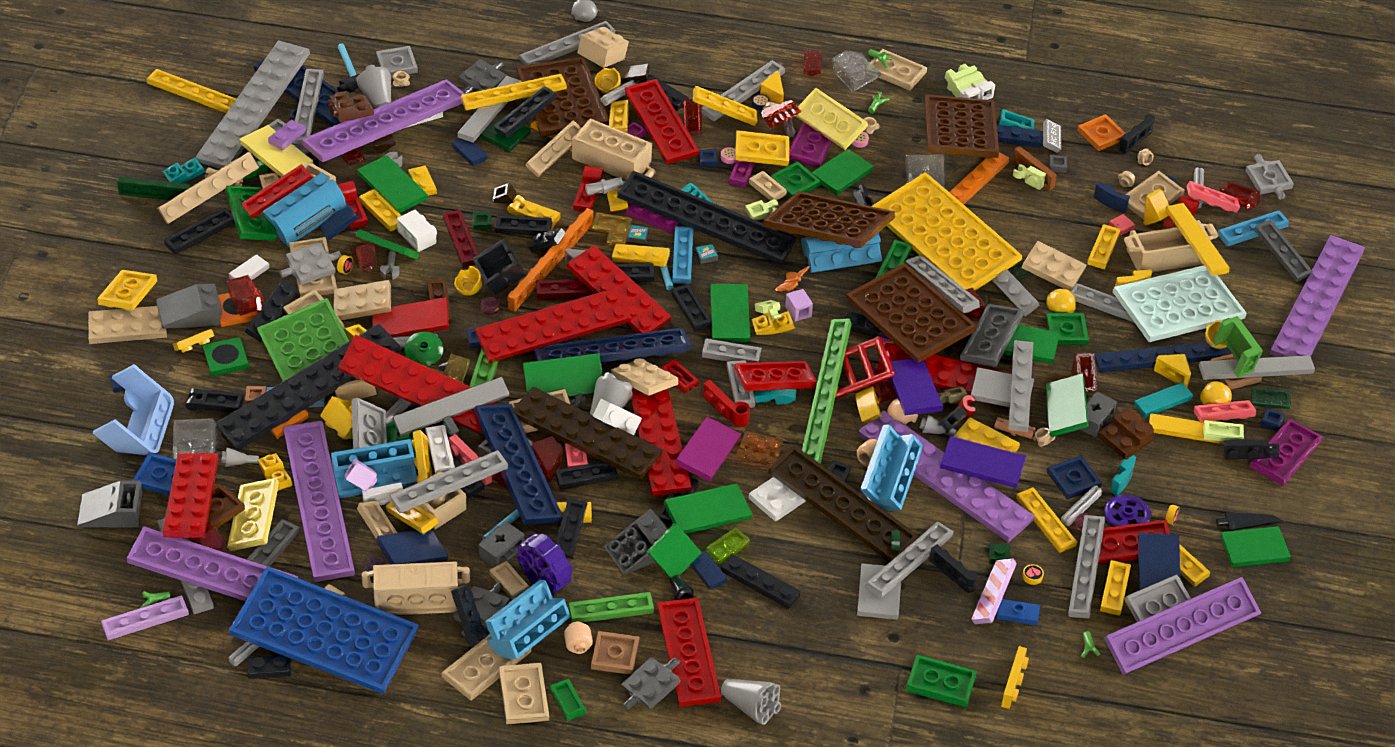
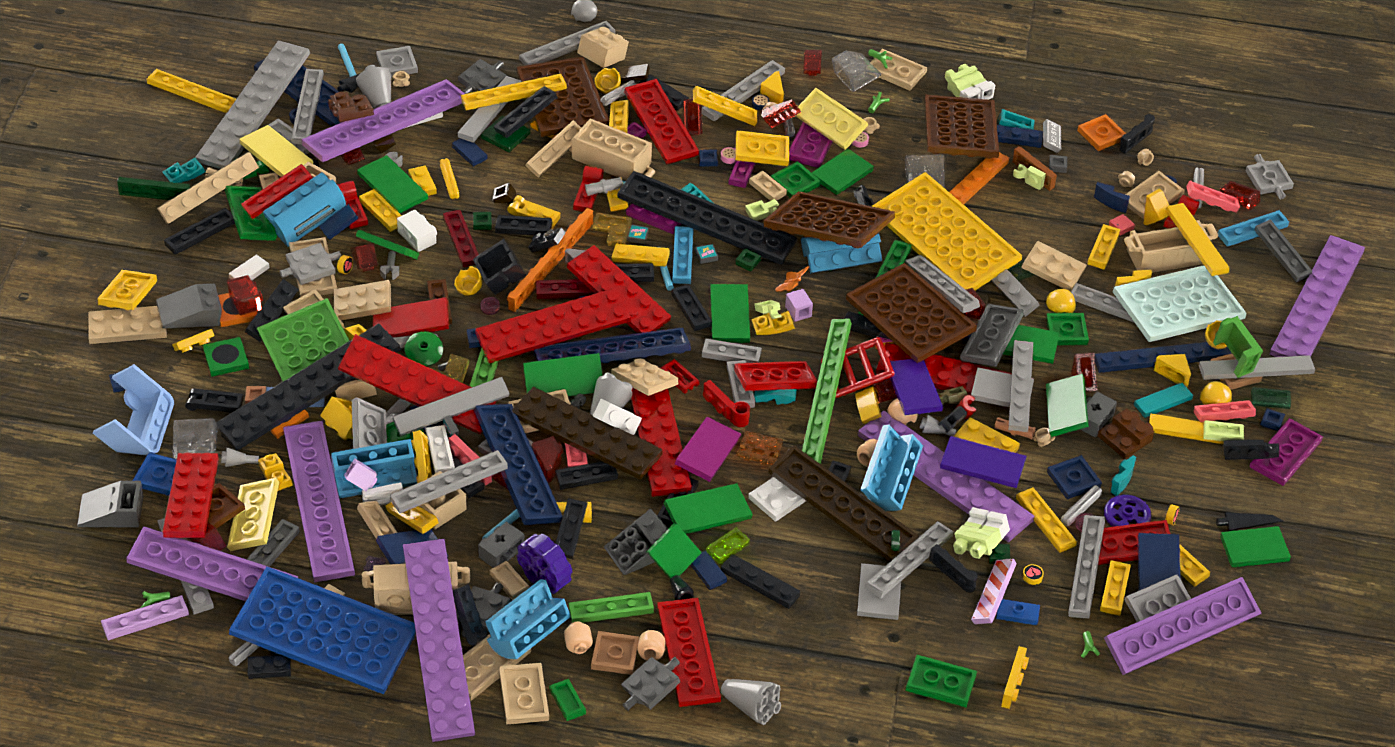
(286, 135): medium lavender plate -> none
(438, 640): none -> medium lavender plate
(449, 178): none -> yellow axle
(651, 644): none -> light nougat head
(748, 260): none -> dark green plate
(981, 532): none -> yellowish green hips

